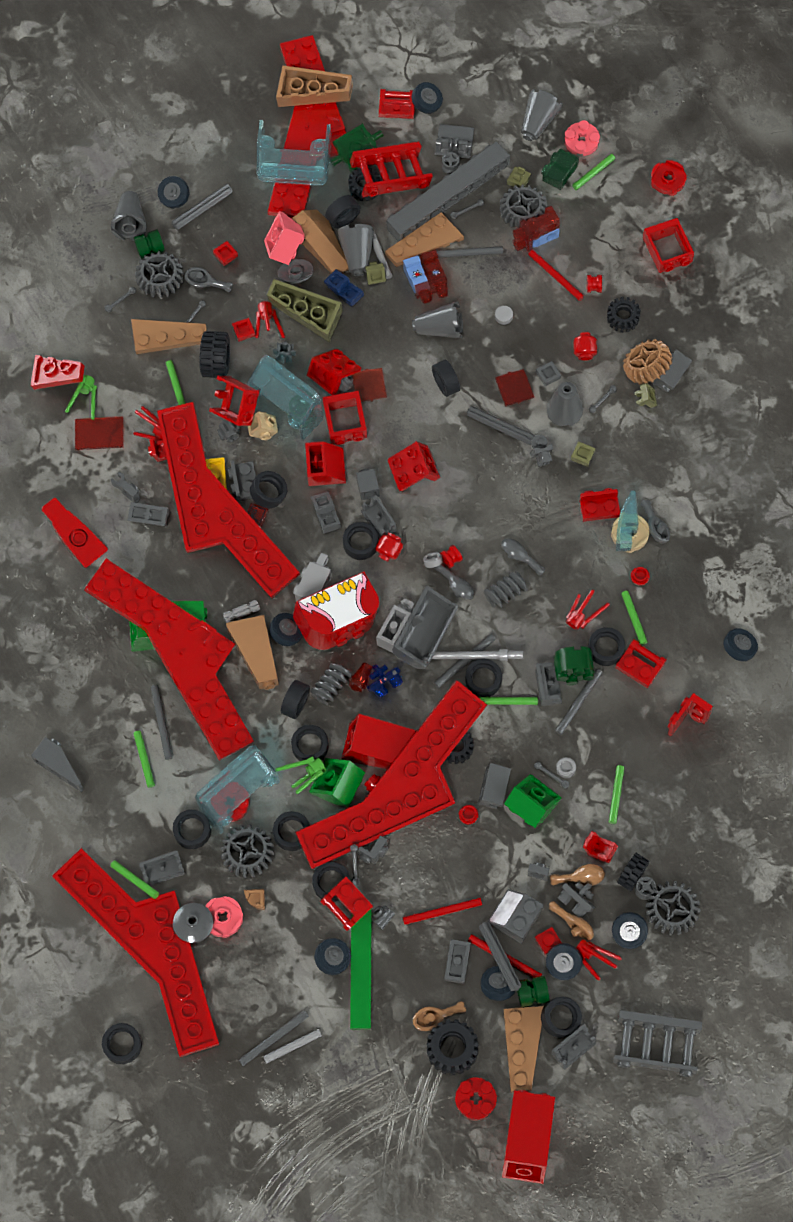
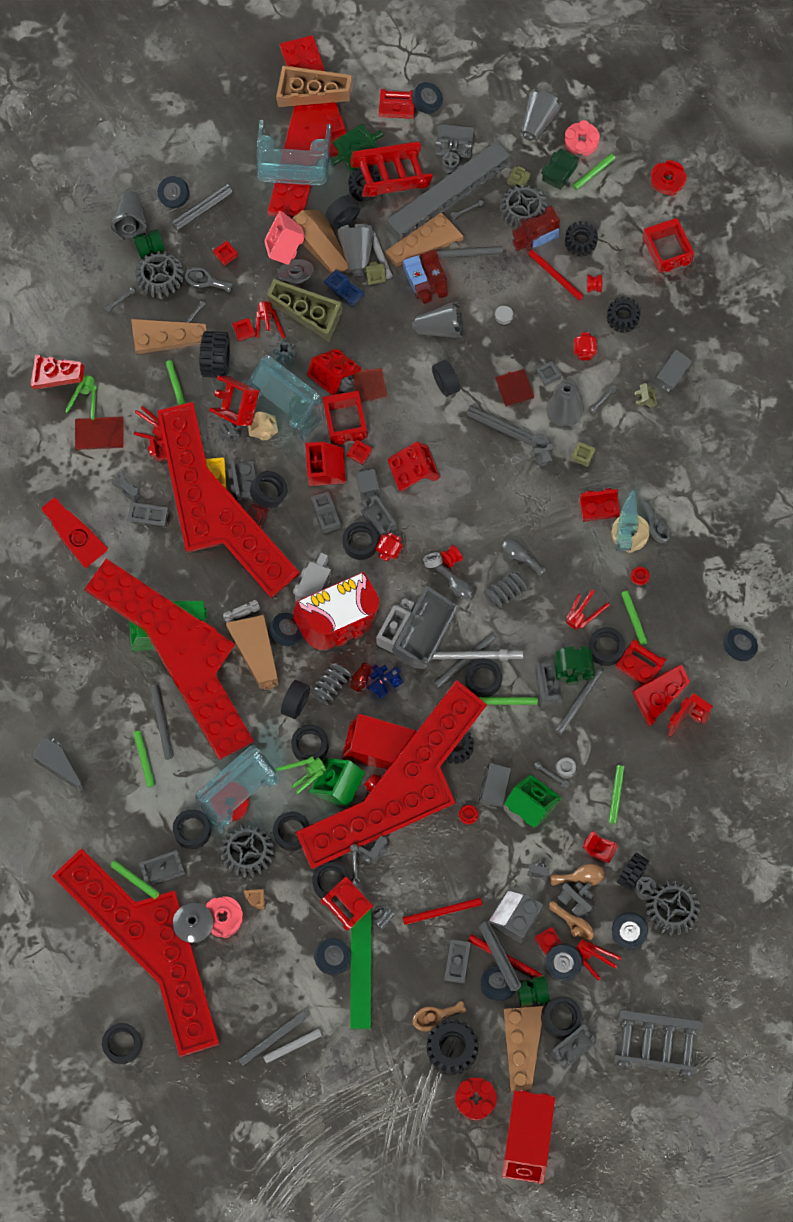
(359, 452): none -> red plate
(581, 229): none -> black tyre
(647, 361): medium nougat gear -> none
(659, 692): none -> red wing

